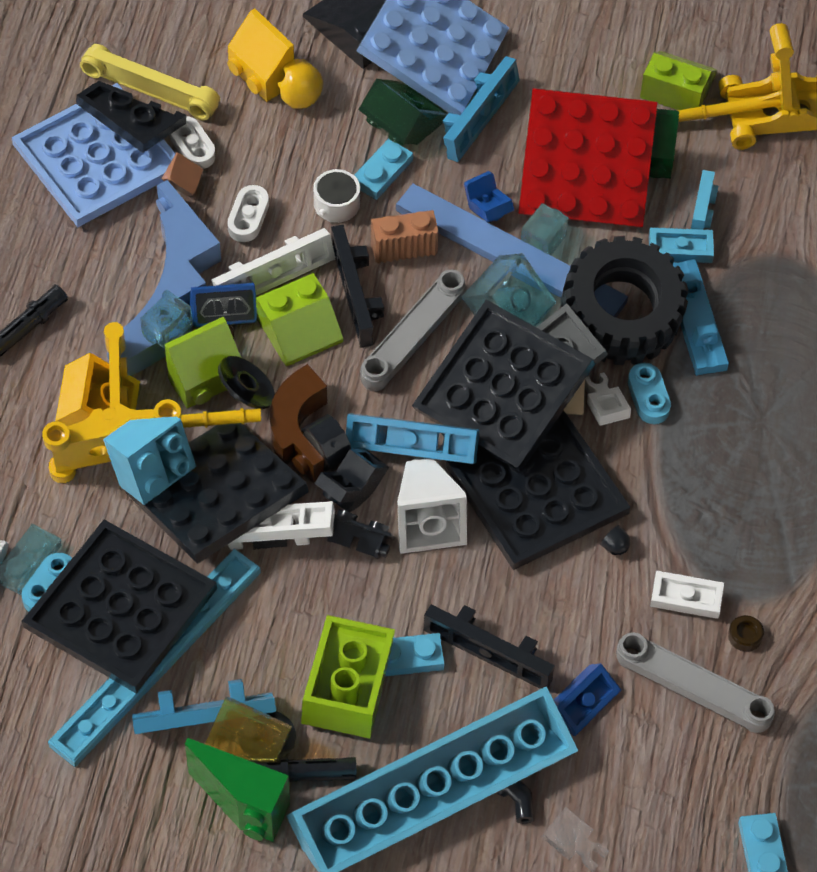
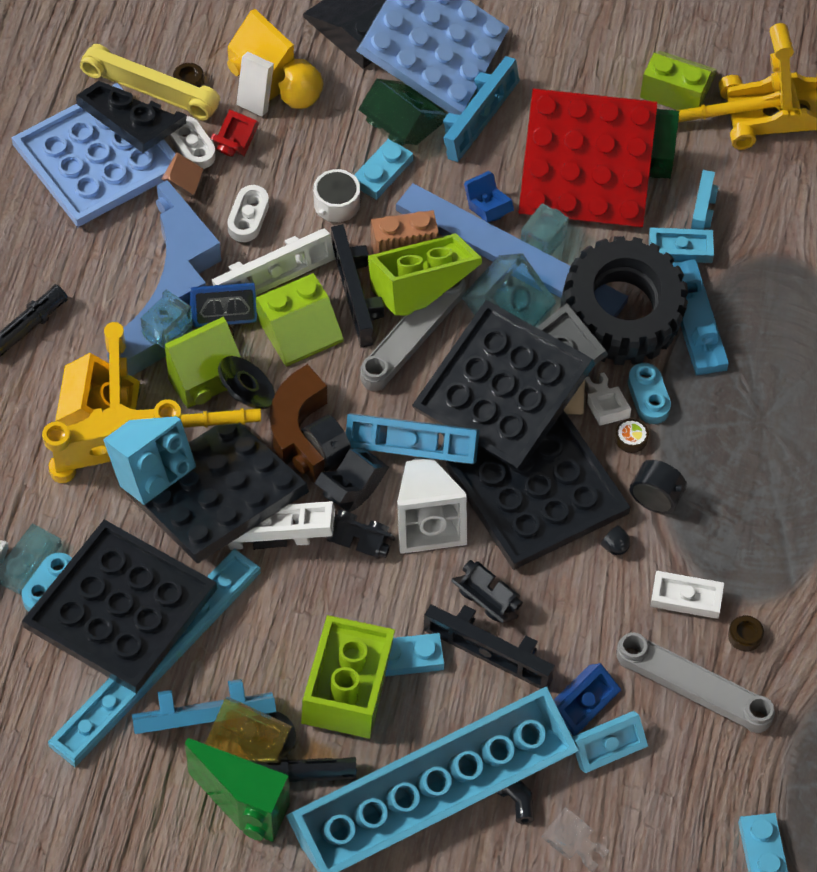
(189, 73): none -> dark brown tile
(235, 134): none -> red bracket
(255, 84): none -> white tile
(420, 272): none -> lime slope
(498, 603): none -> black hinge
(610, 741): none -> medium azure plate
(631, 435): none -> tile
(658, 486): none -> black piece

